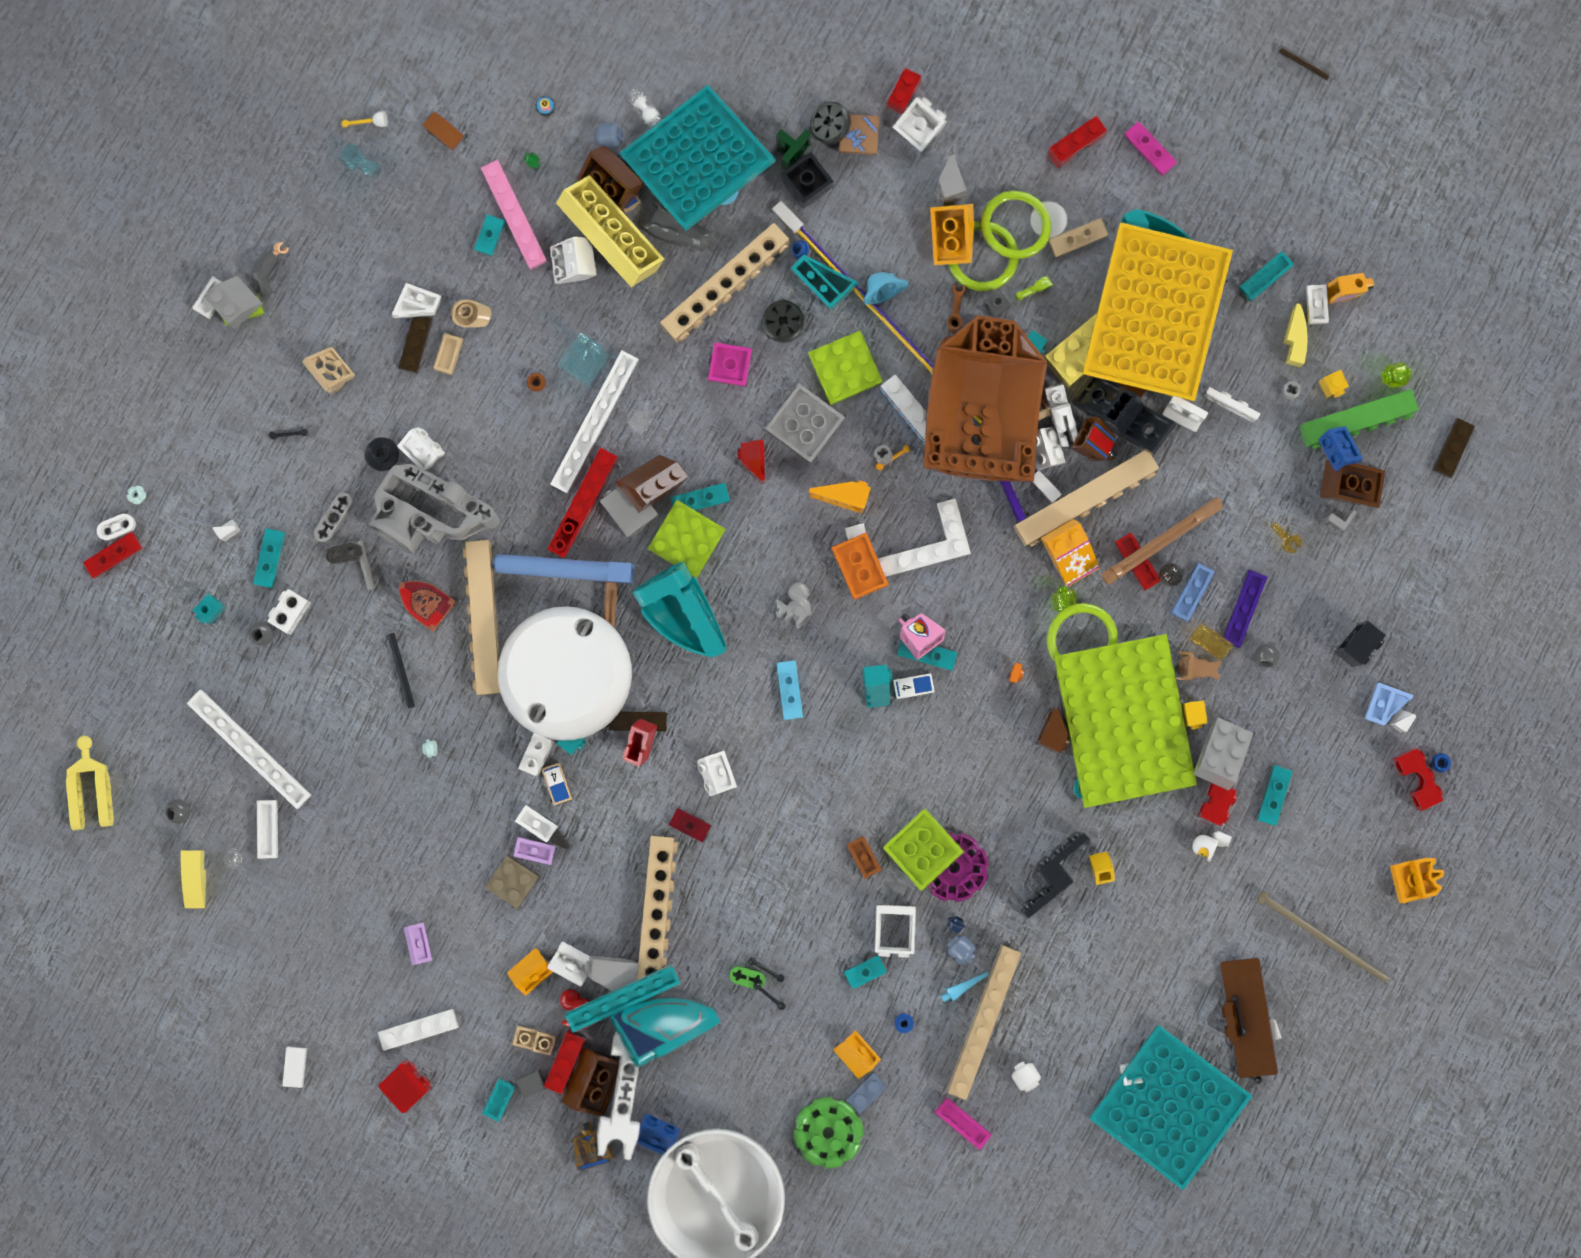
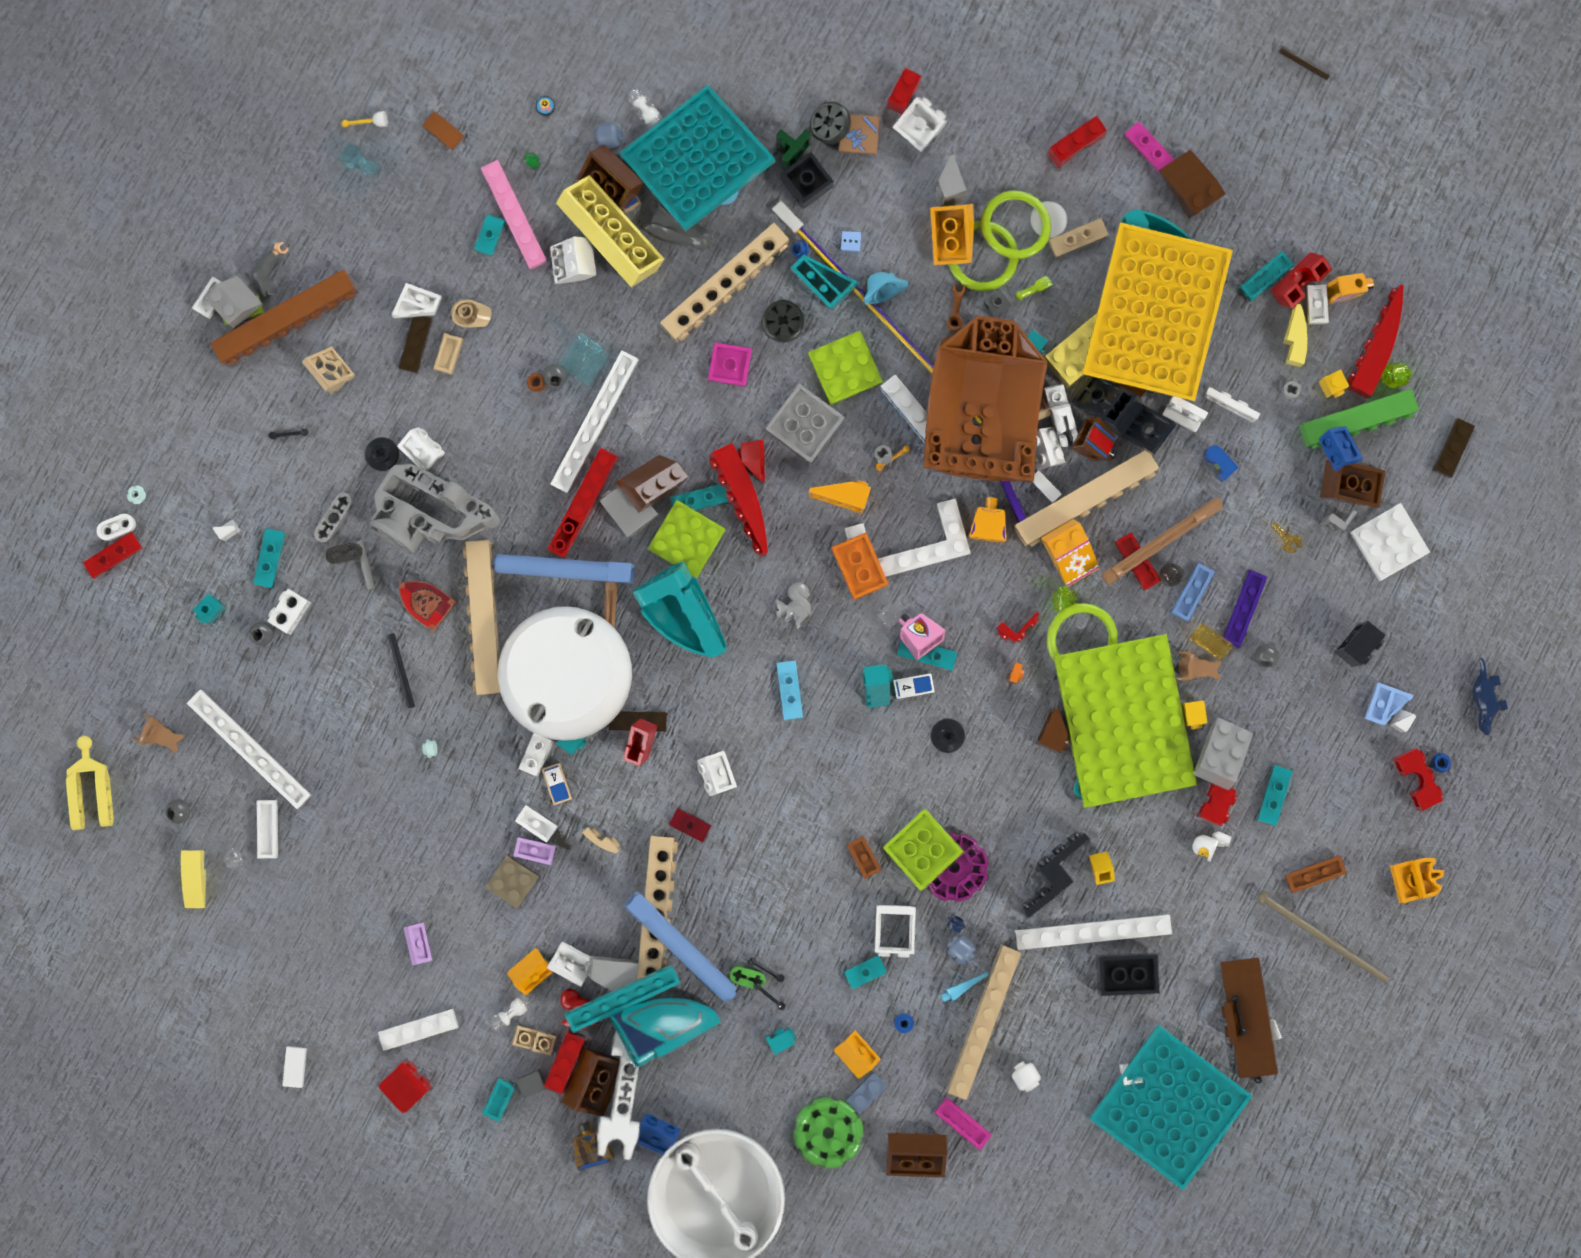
(156, 733): none -> medium nougat hair
(284, 317): none -> dark orange brick
(517, 1008): none -> clear piece
(554, 376): none -> dark grey piece
(607, 844): none -> tan slope
(647, 914): none -> medium blue brick
(741, 493): none -> red slope
(781, 1040): none -> teal brick
(850, 241): none -> light blue tile
(916, 1155): none -> reddish brown slope
(941, 742): none -> black piece
(989, 523): none -> light orange torso
(1006, 633): none -> red bracket
(1093, 932): none -> white plate
(1127, 974): none -> black brick
(1191, 183): none -> reddish brown slope
(1221, 461): none -> blue leg
(1310, 269): none -> red arch
(1315, 874): none -> dark orange plate
(1378, 348): none -> red slope
(1390, 542): none -> white plate
(1486, 698): none -> dark blue animal

